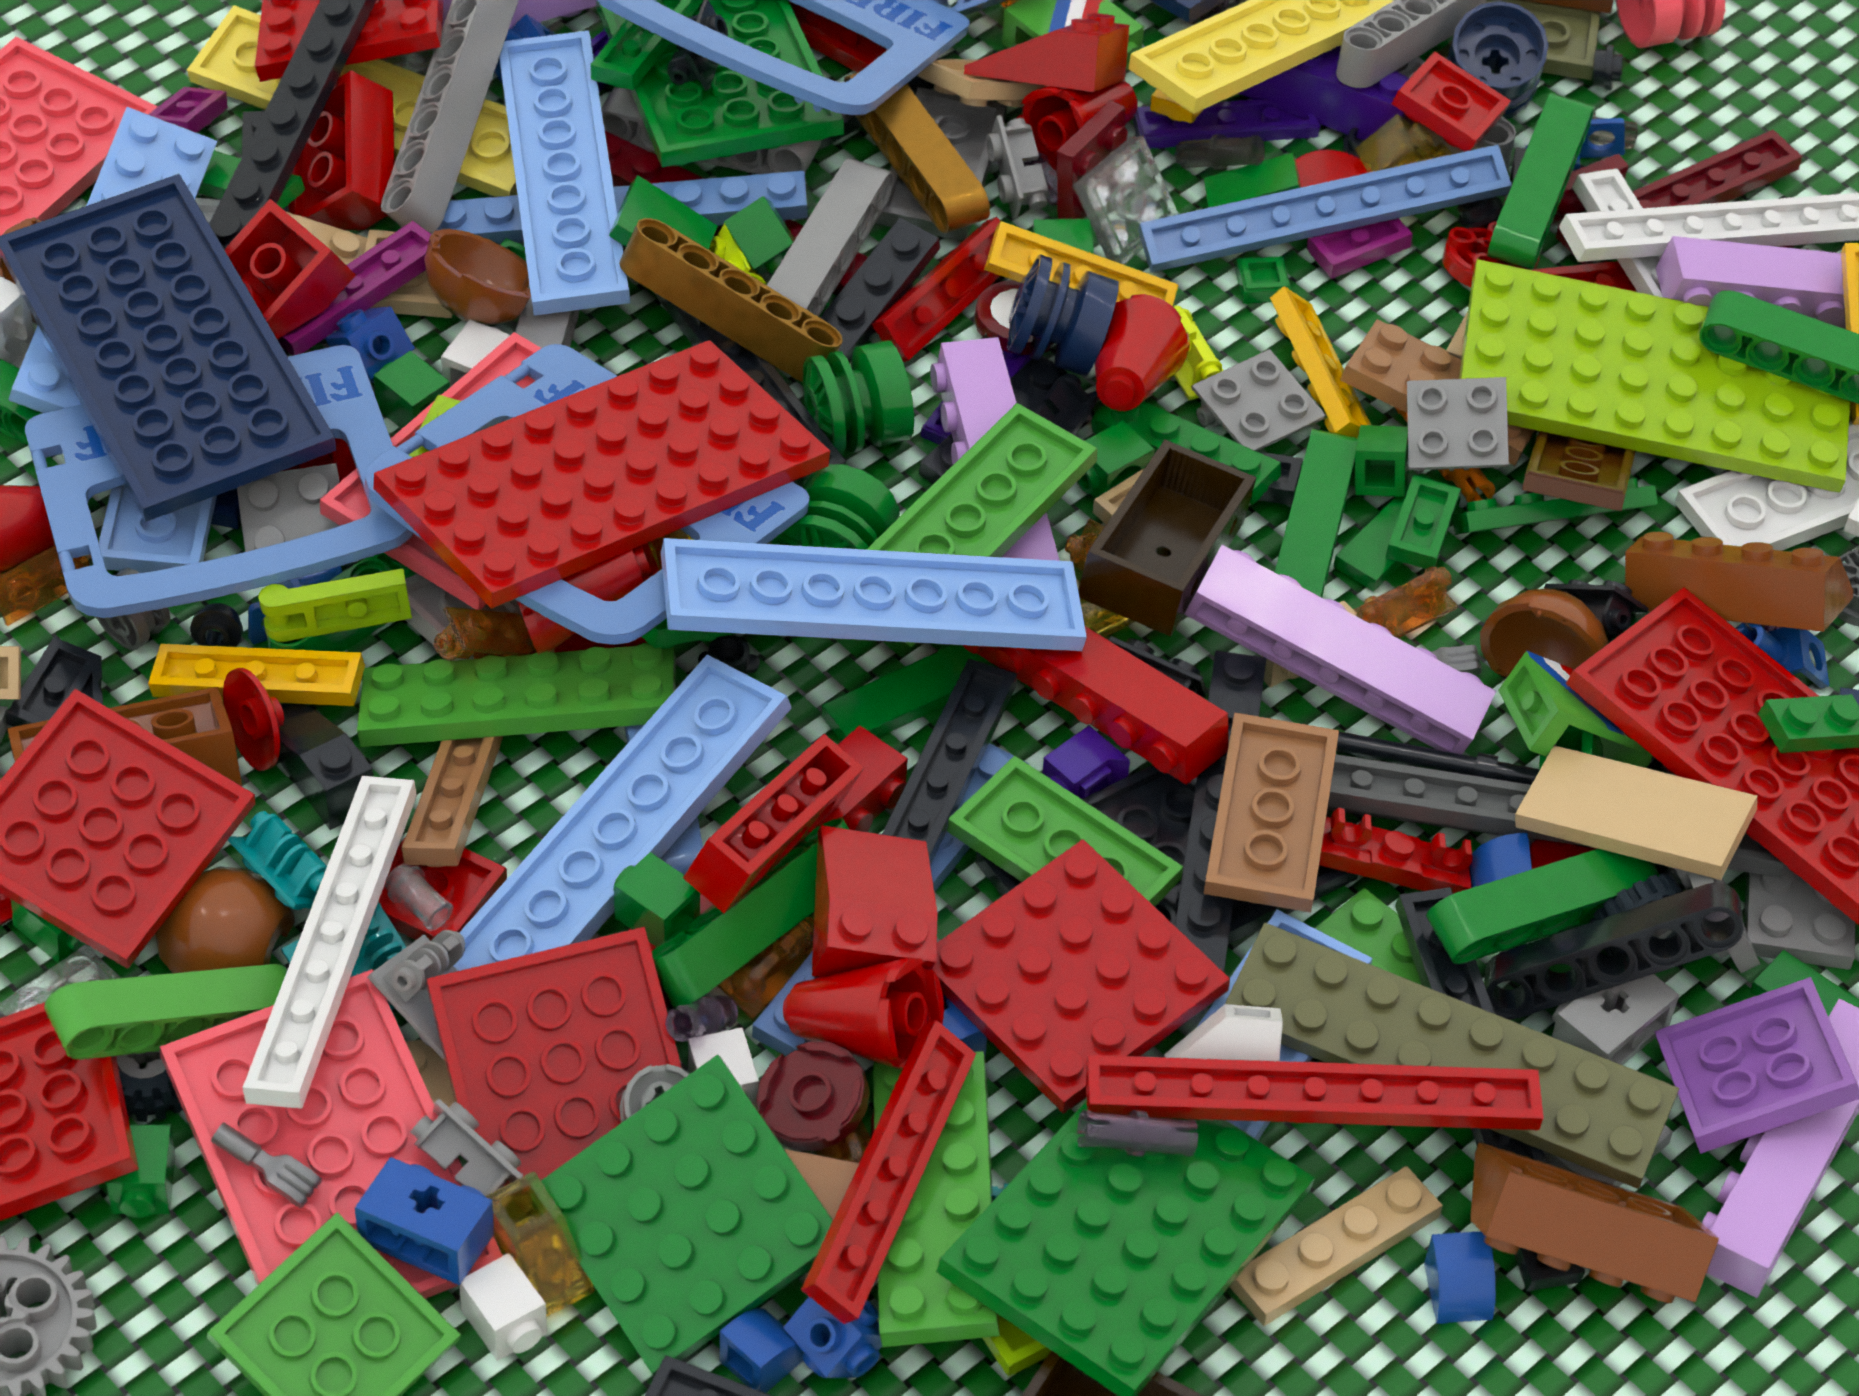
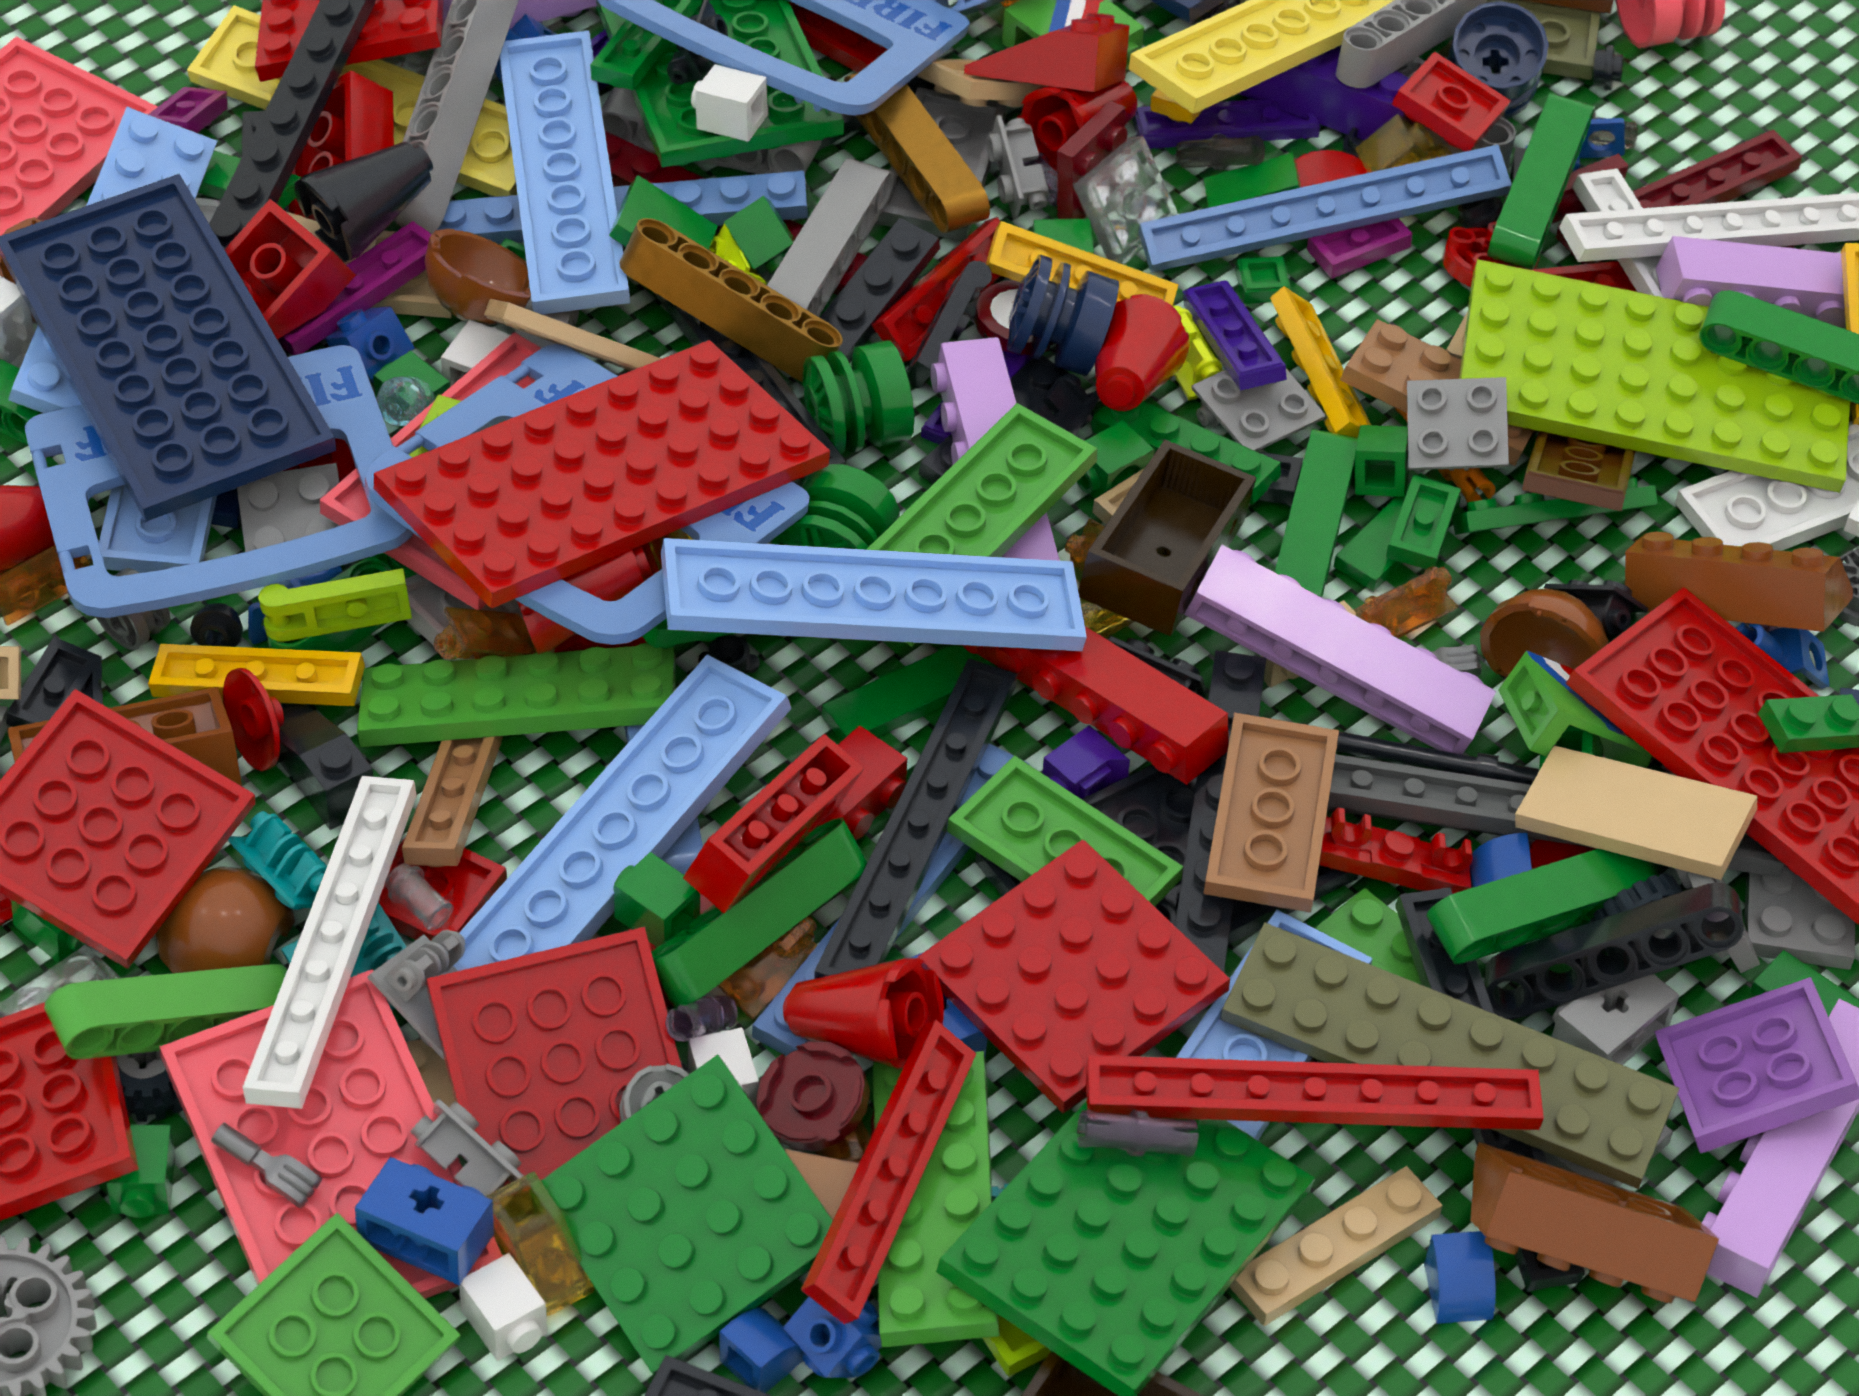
(363, 196): none -> black cone
(414, 400): none -> clear light blue wheel
(568, 335): none -> tan tile
(730, 102): none -> white brick
(871, 901): red slope -> none
(949, 319): none -> black plate
(1234, 335): none -> dark purple tile
(1234, 1034): white slope -> none

